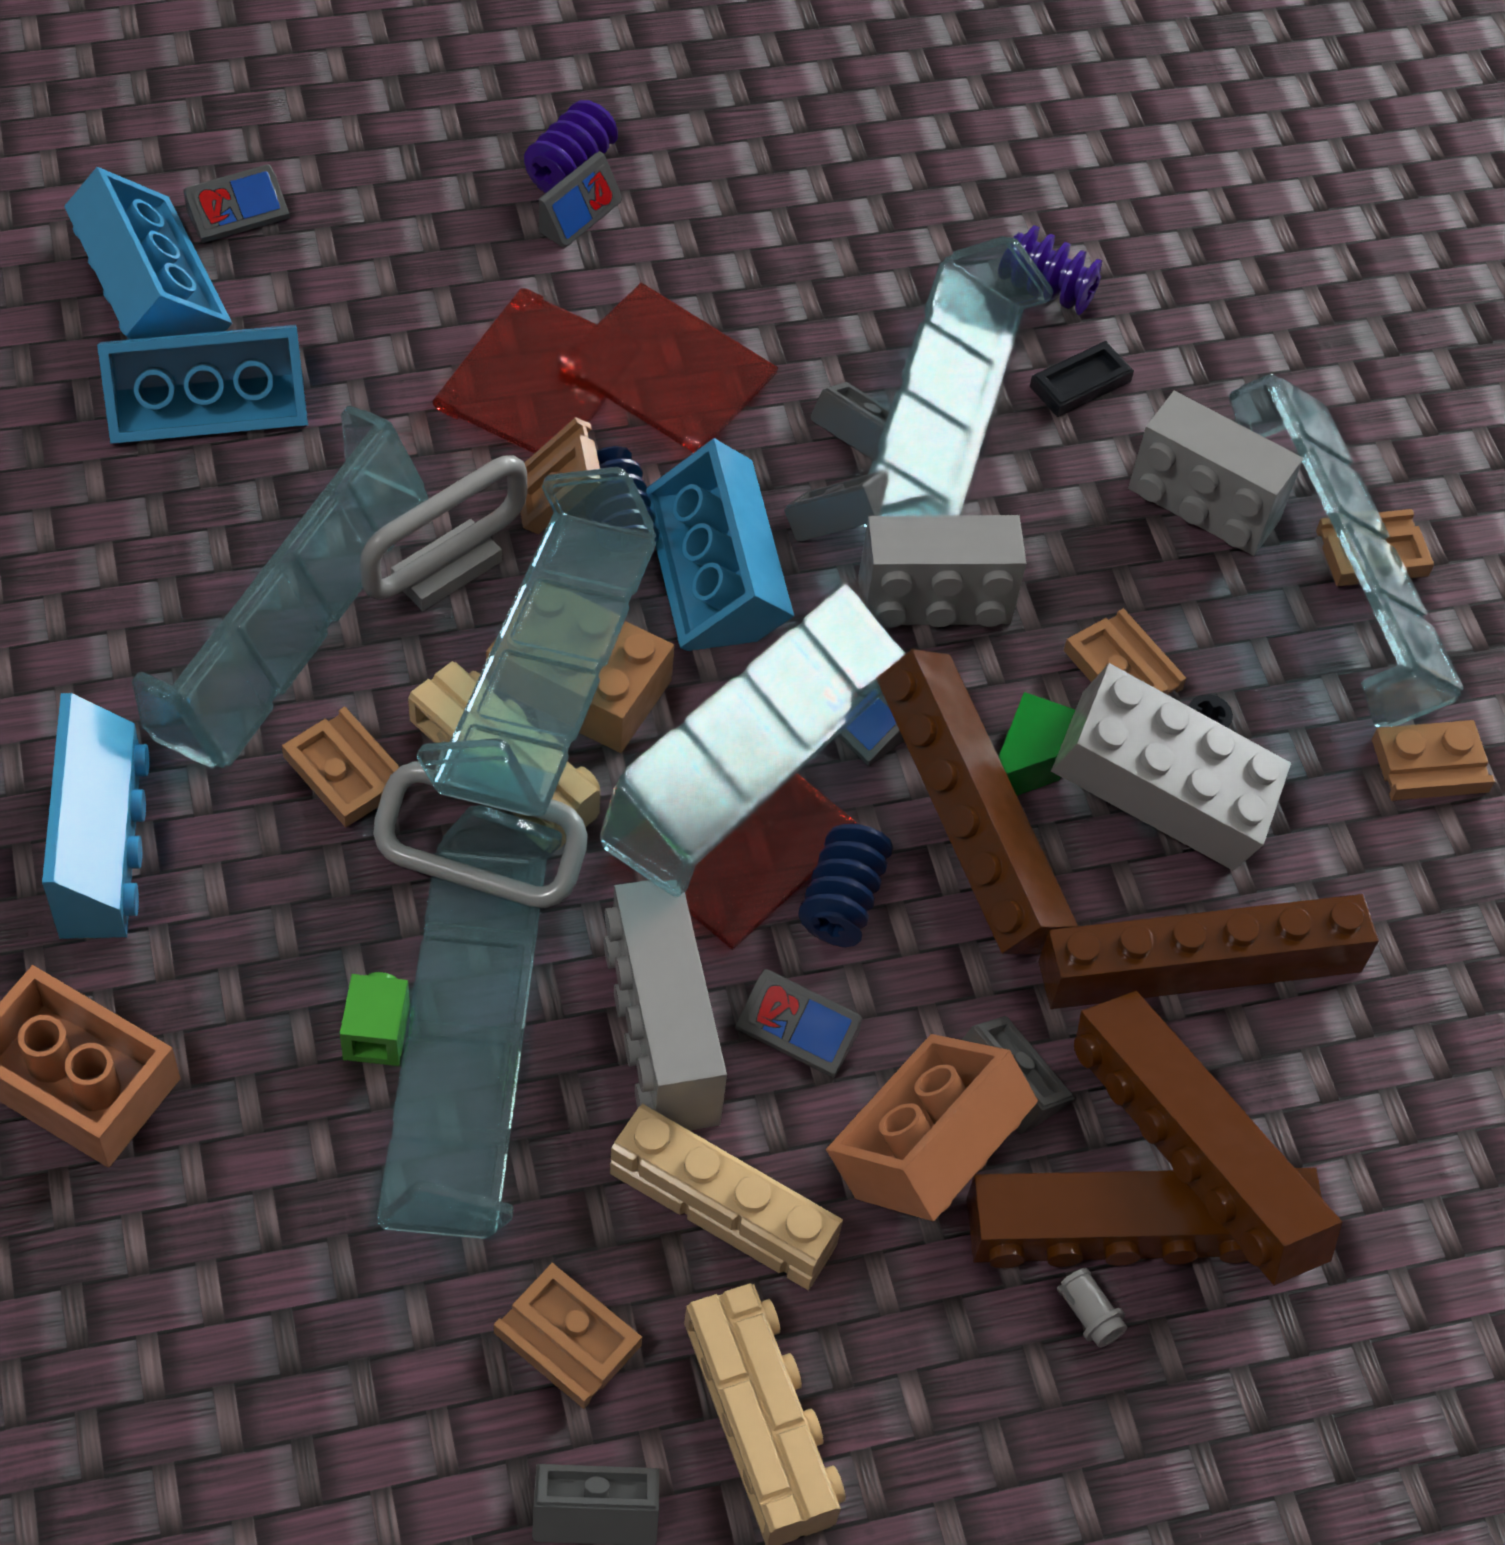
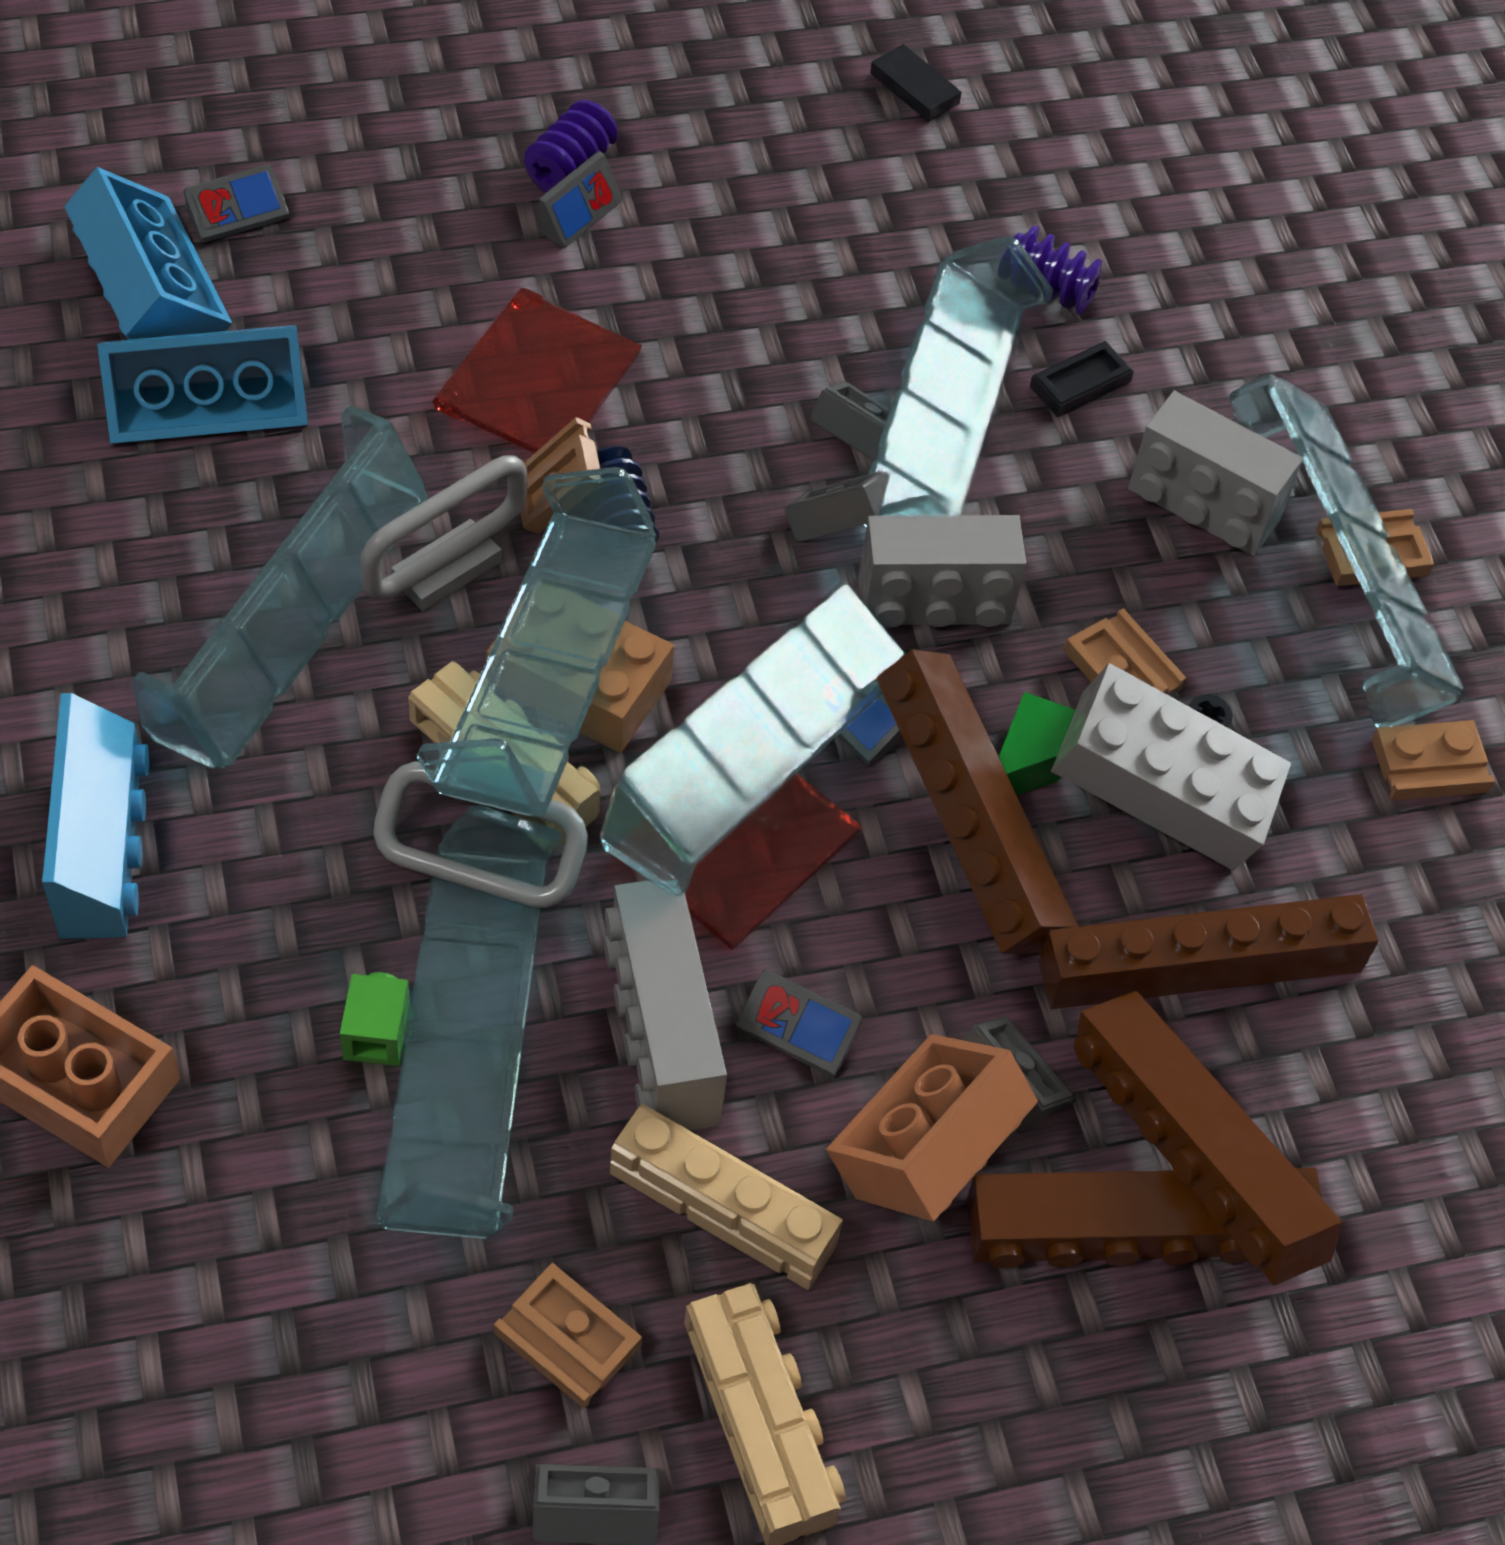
(341, 765): medium nougat plate -> none
(668, 368): clear red piece -> none
(718, 550): dark azure slope -> none
(845, 884): dark blue piece -> none
(915, 82): none -> black tile
(1093, 1309): light grey pin -> none

